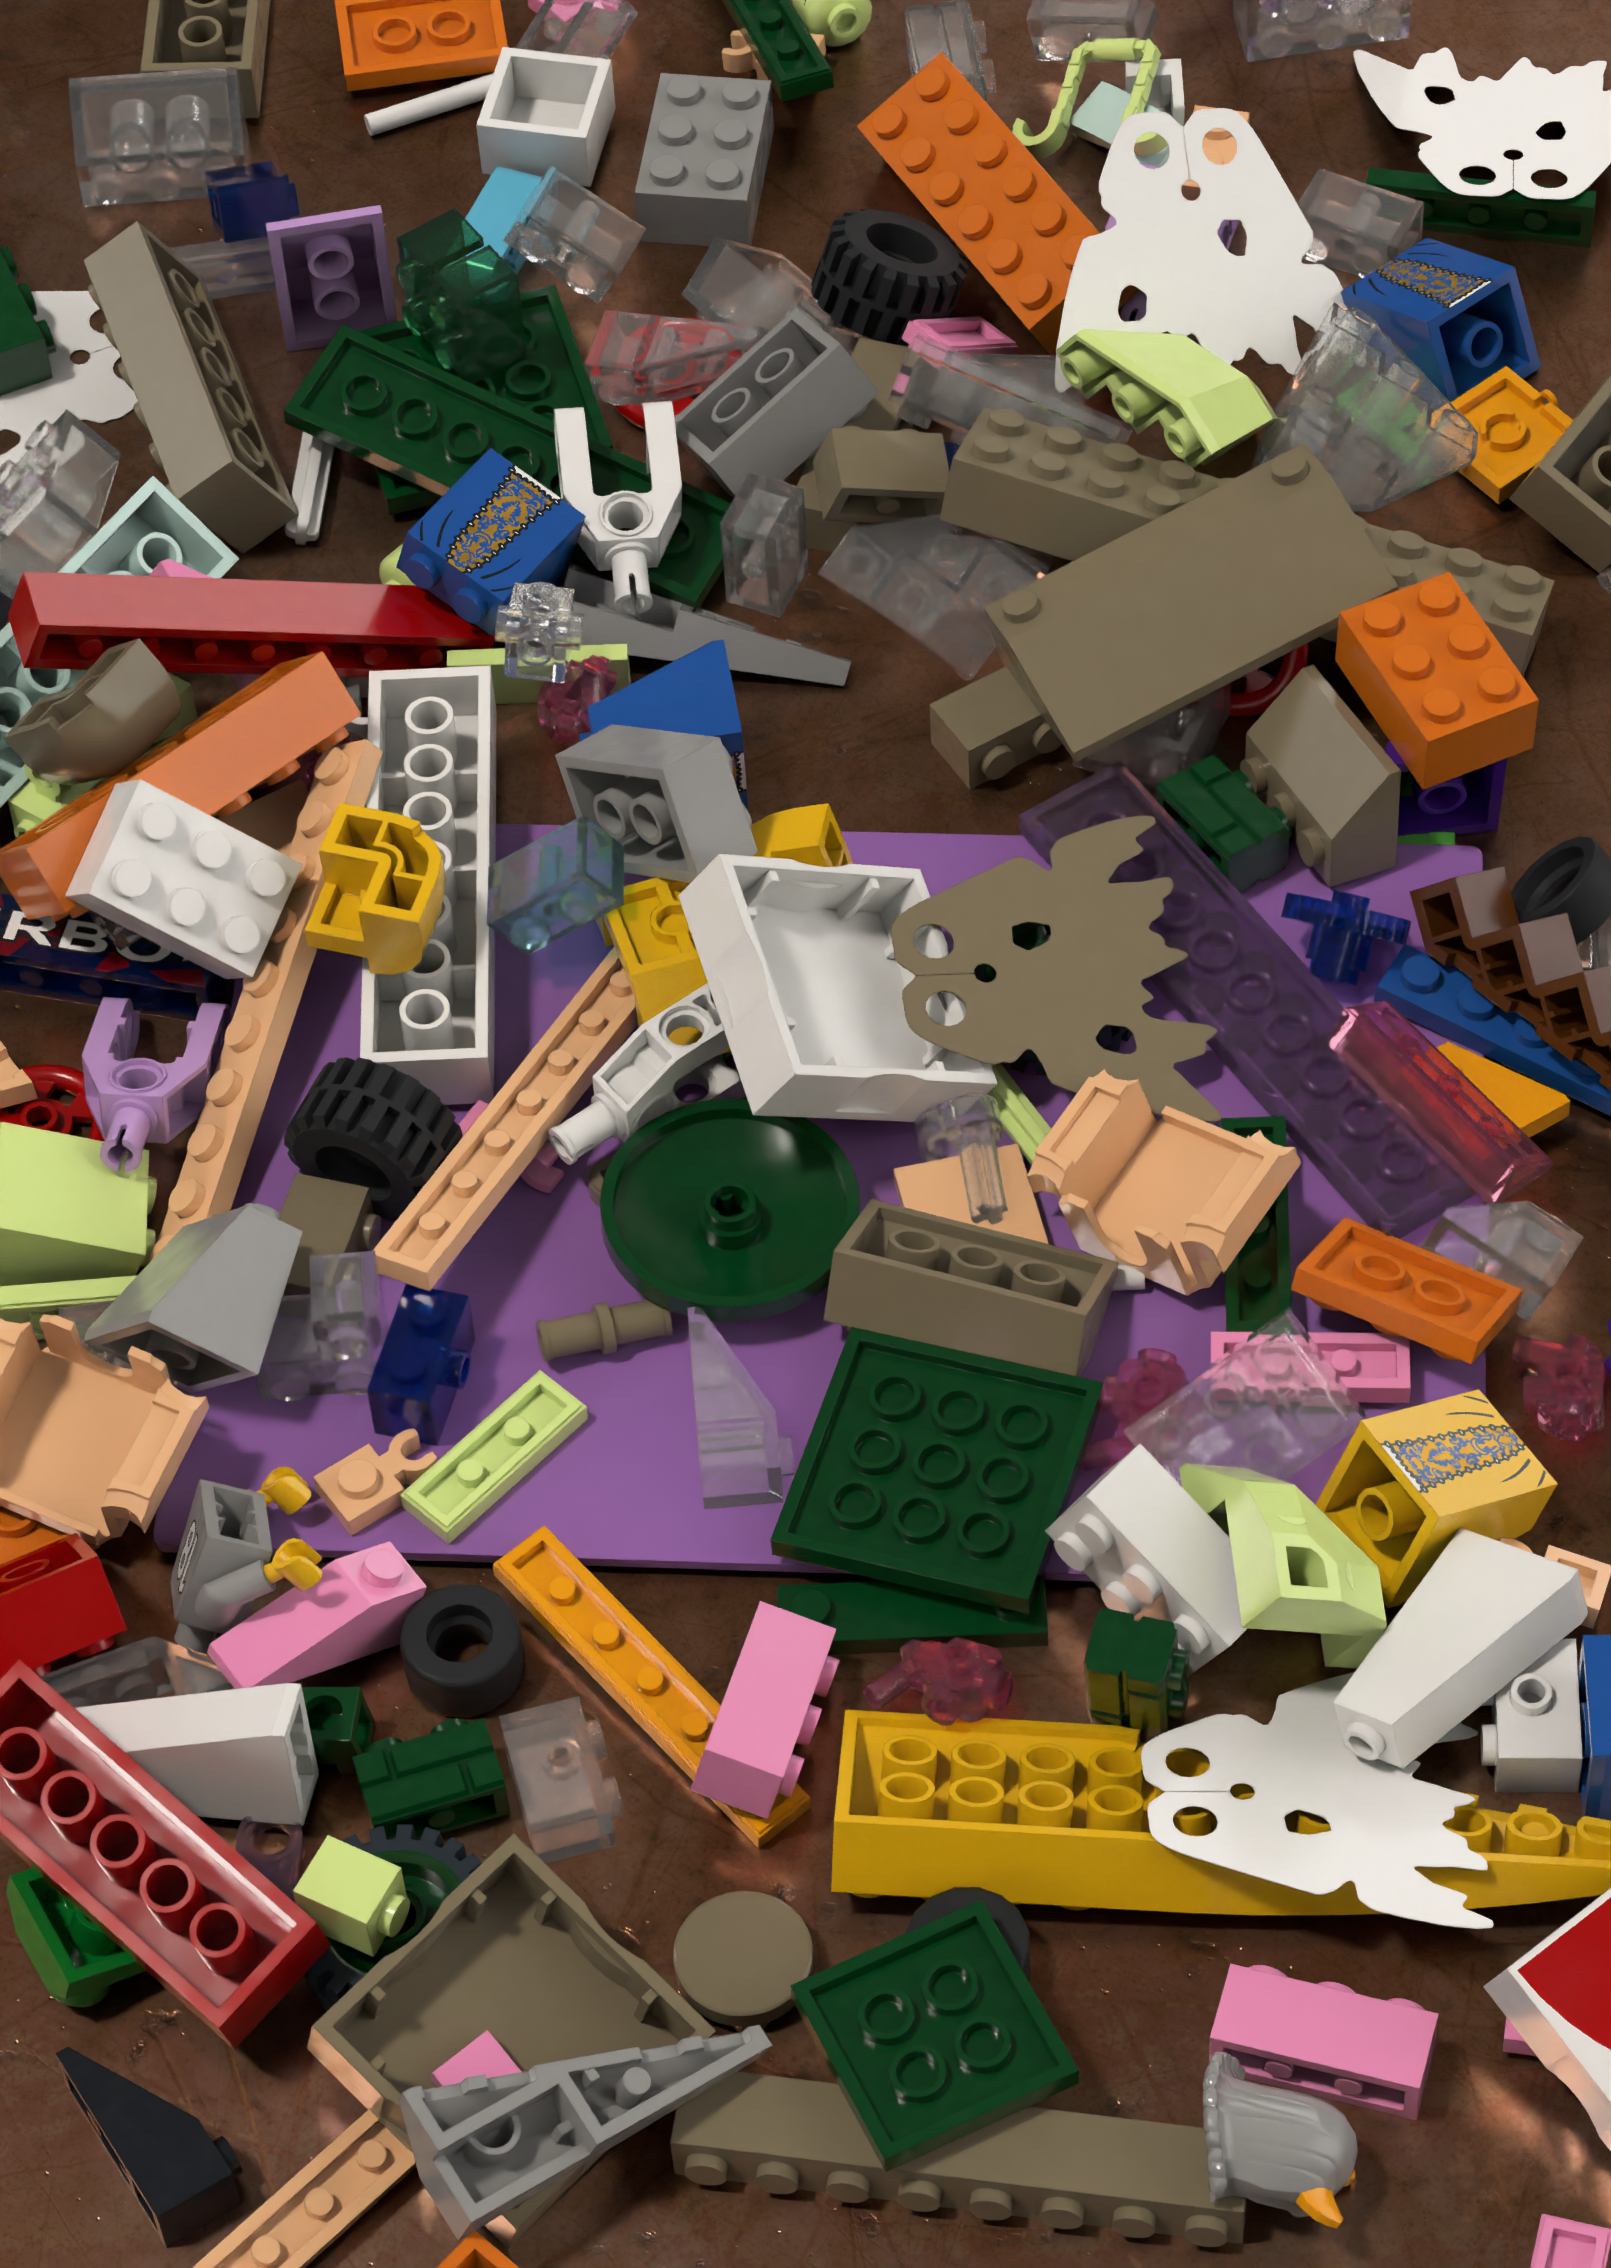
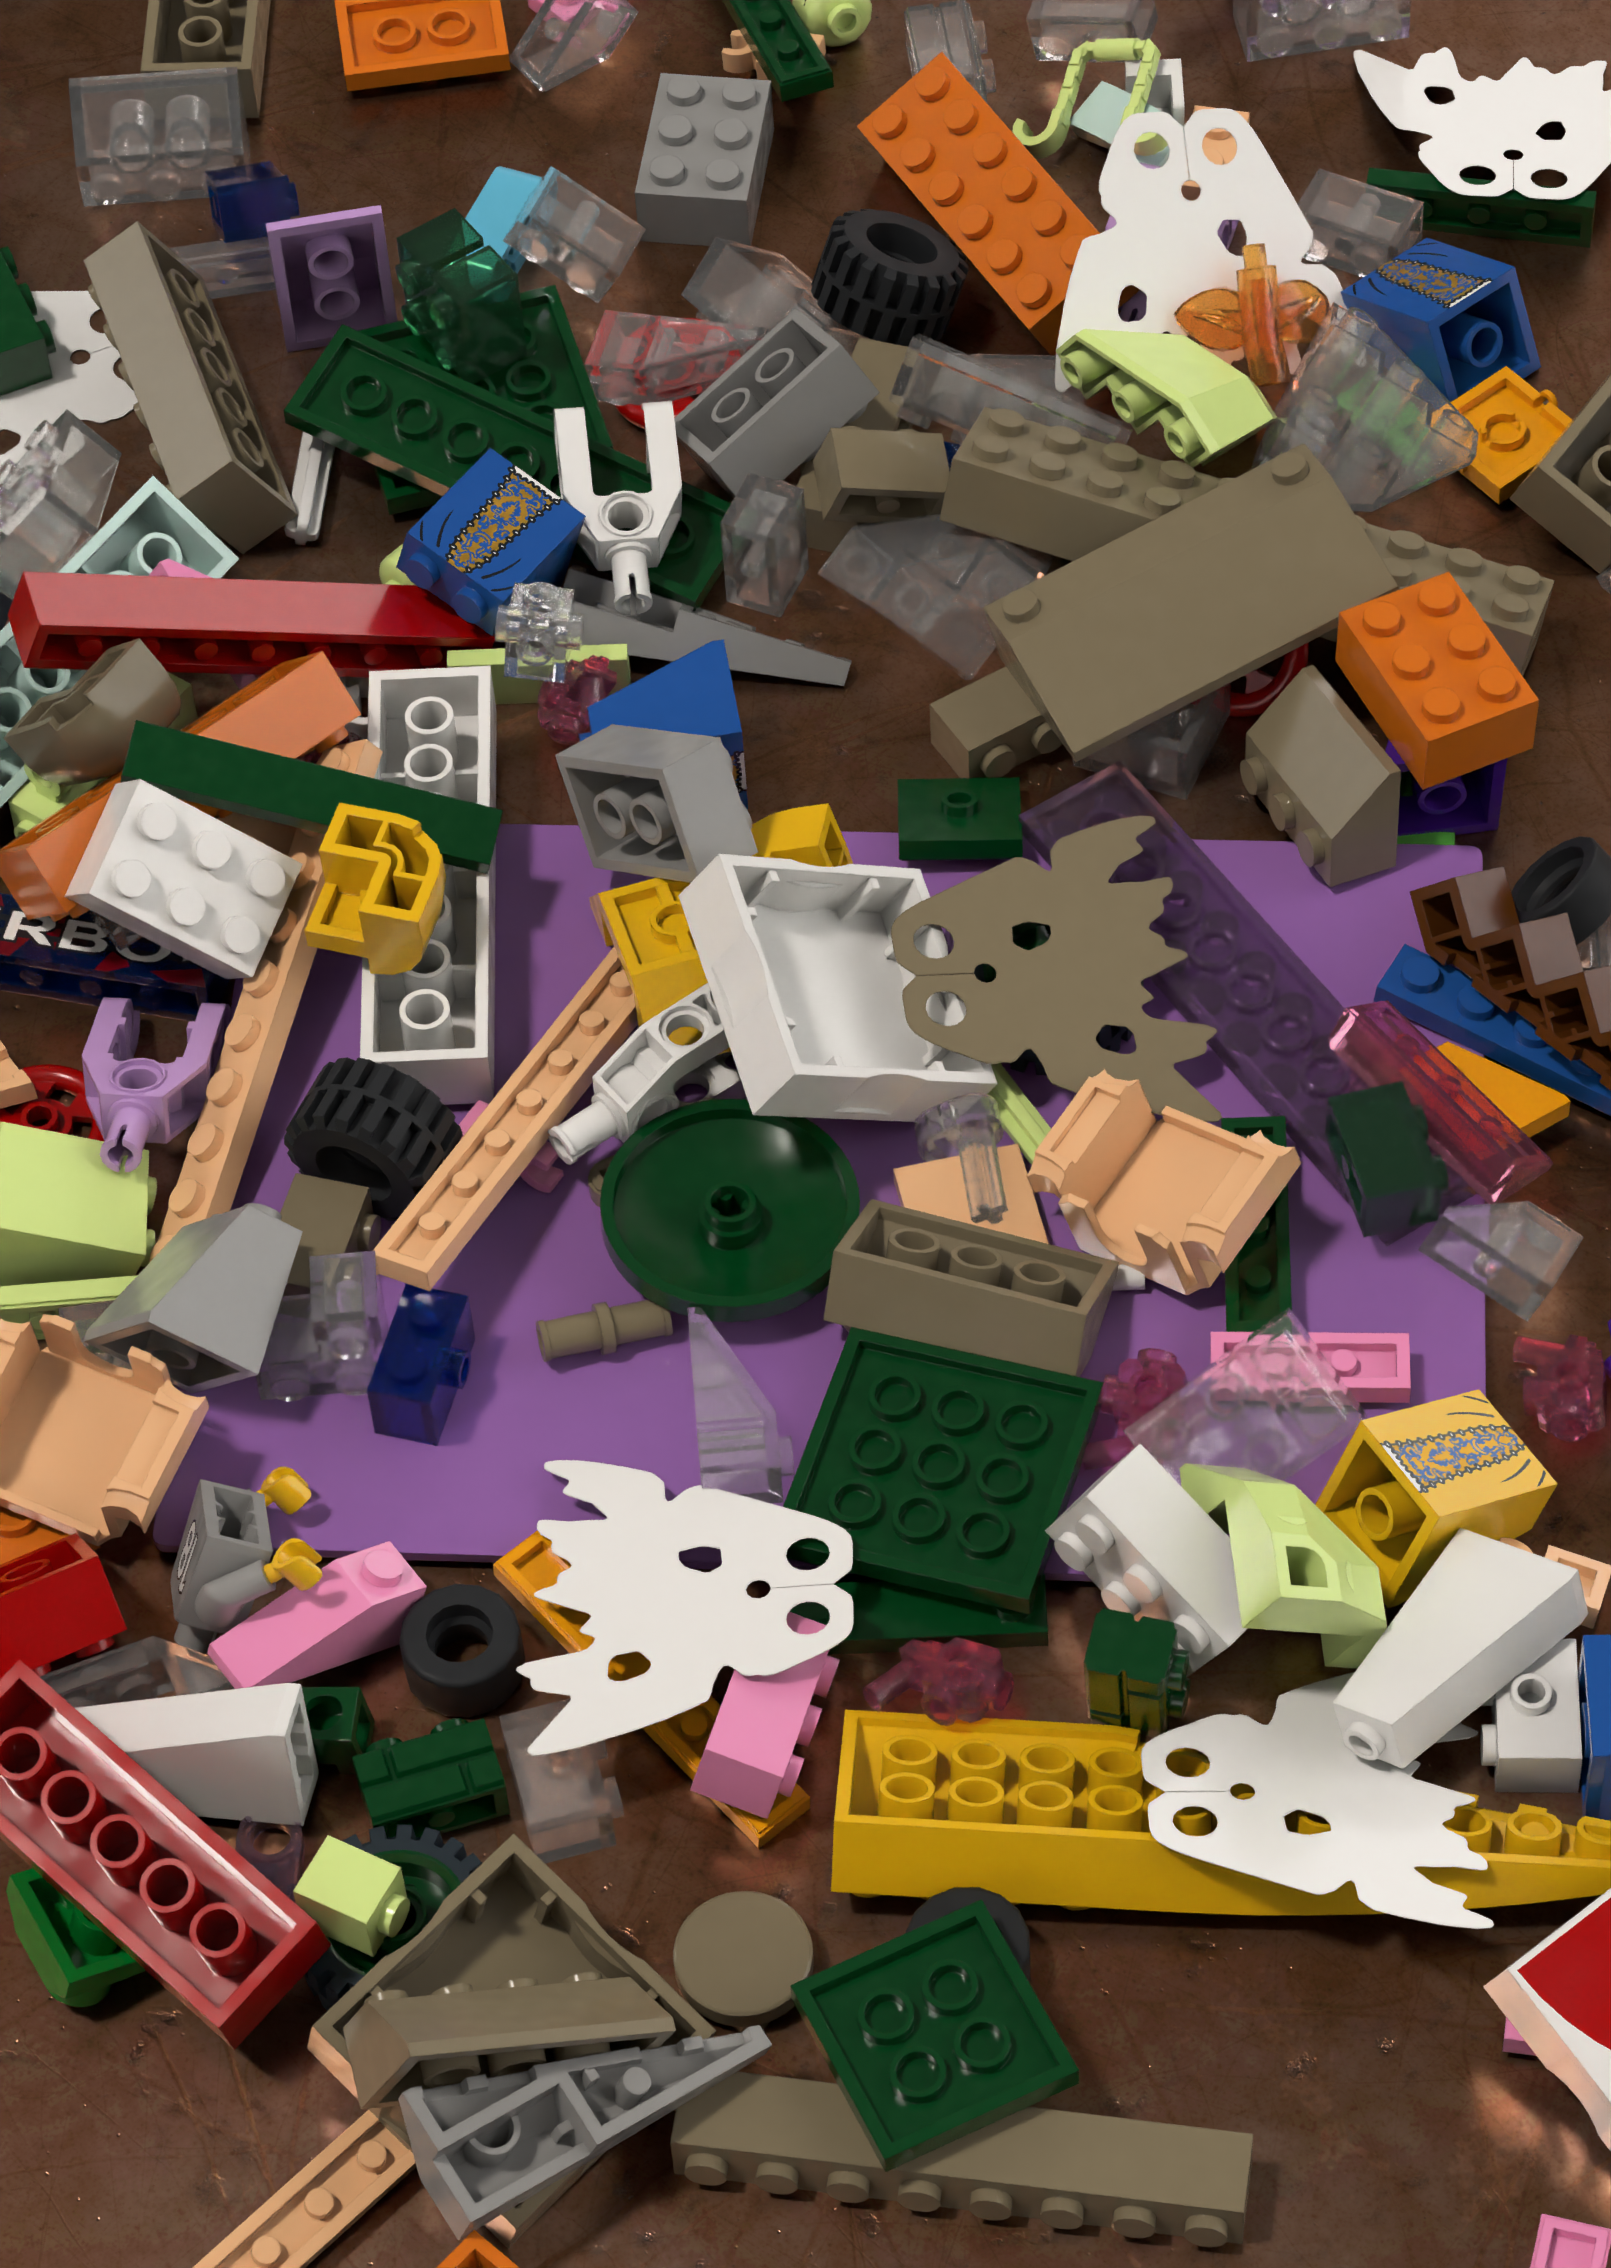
(157, 2148): black slope -> none
(301, 791): none -> dark green tile
(370, 1485): light nougat plate -> none
(427, 105): white bar -> none
(494, 1457): yellowish green tile -> none
(494, 2032): none -> dark tan slope
(546, 114): white piece -> none
(555, 885): clear light blue brick -> none
(677, 1617): none -> white piece
(959, 819): none -> dark green plate
(965, 334): bright pink tile -> none
(1227, 821): dark green brick -> none
(1256, 317): none -> clear orange plant
(1274, 2144): light grey hair -> none
(1326, 2039): bright pink brick -> none
(1343, 933): clear blue plant -> none
(1385, 1158): none -> clear green brick
(1406, 1290): orange plate -> none

